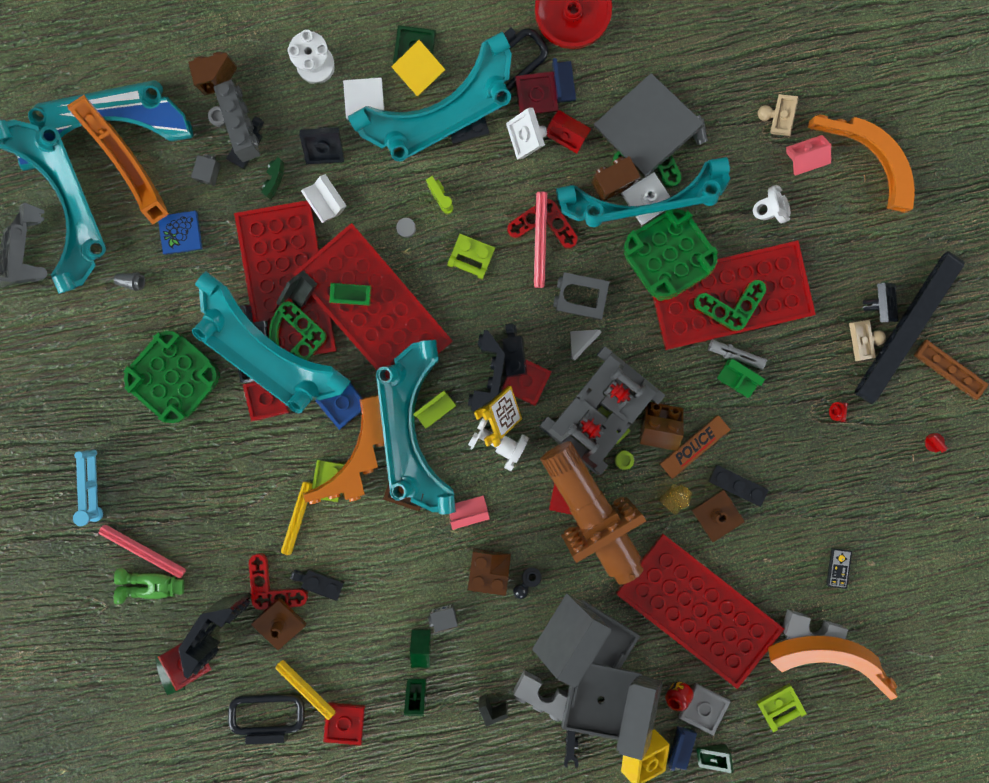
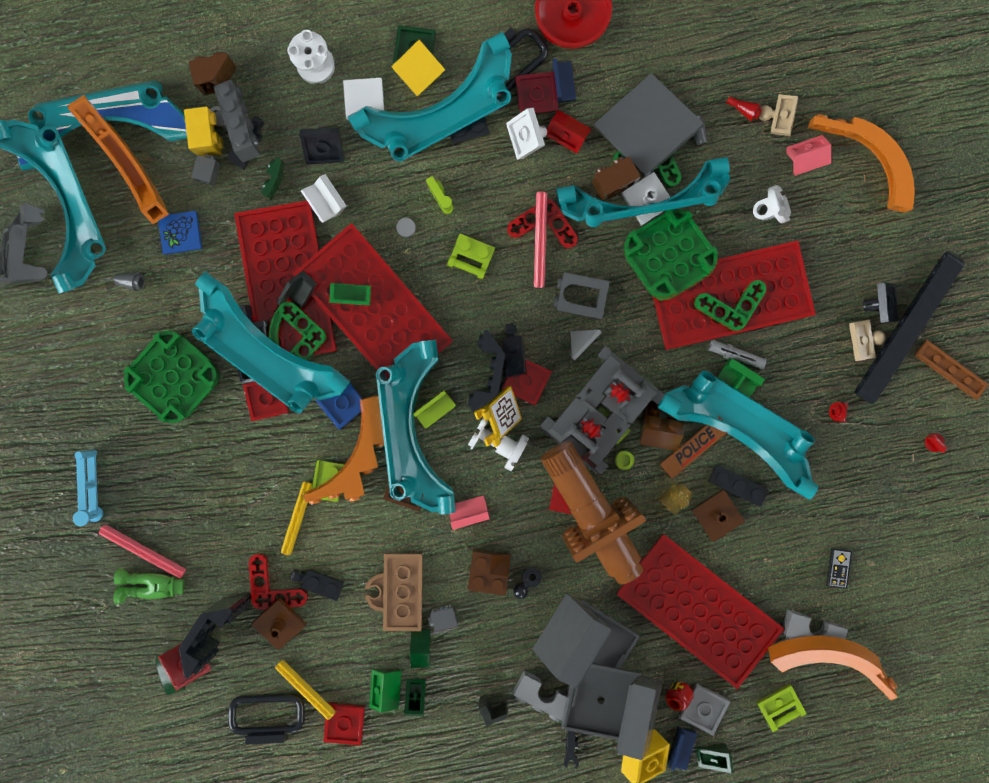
(201, 132): none -> yellow slope
(385, 690): none -> green panel
(399, 592): none -> medium nougat plate
(748, 109): none -> red cone
(748, 421): none -> teal panel

